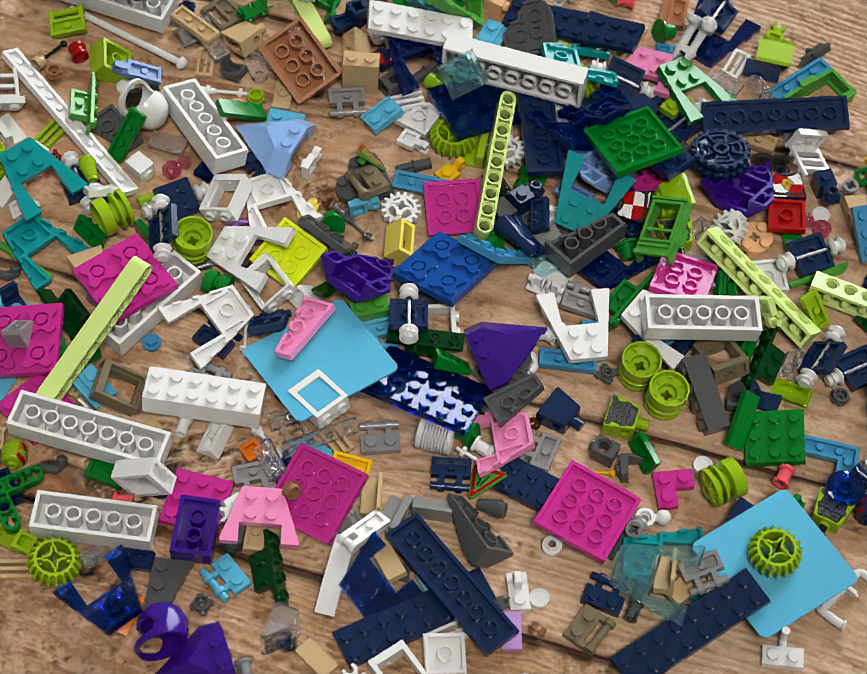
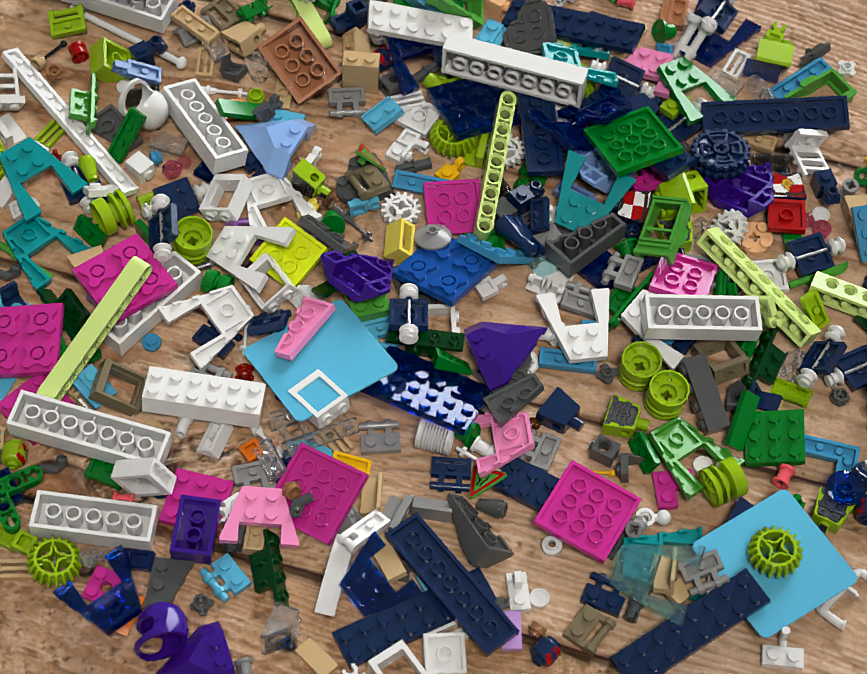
(18, 333): light grey slope -> none
(99, 579): none -> dark pink piece
(145, 51): none -> dark blue brick
(155, 157): none -> dark azure plate
(244, 367): none -> clear red plate
(265, 110): none -> dark grey plate
(299, 503): none -> dark grey arm
(309, 180): none -> lime torso
(399, 154): none -> white bracket
(432, 236): none -> light grey dish
(462, 74): clear light blue brick -> none
(488, 288): none -> white plate
(545, 651): none -> dark blue head
(627, 274): none -> light grey plate
(677, 441): none -> bright green wing
(699, 190): none -> lime torso
(846, 68): none -> white plate

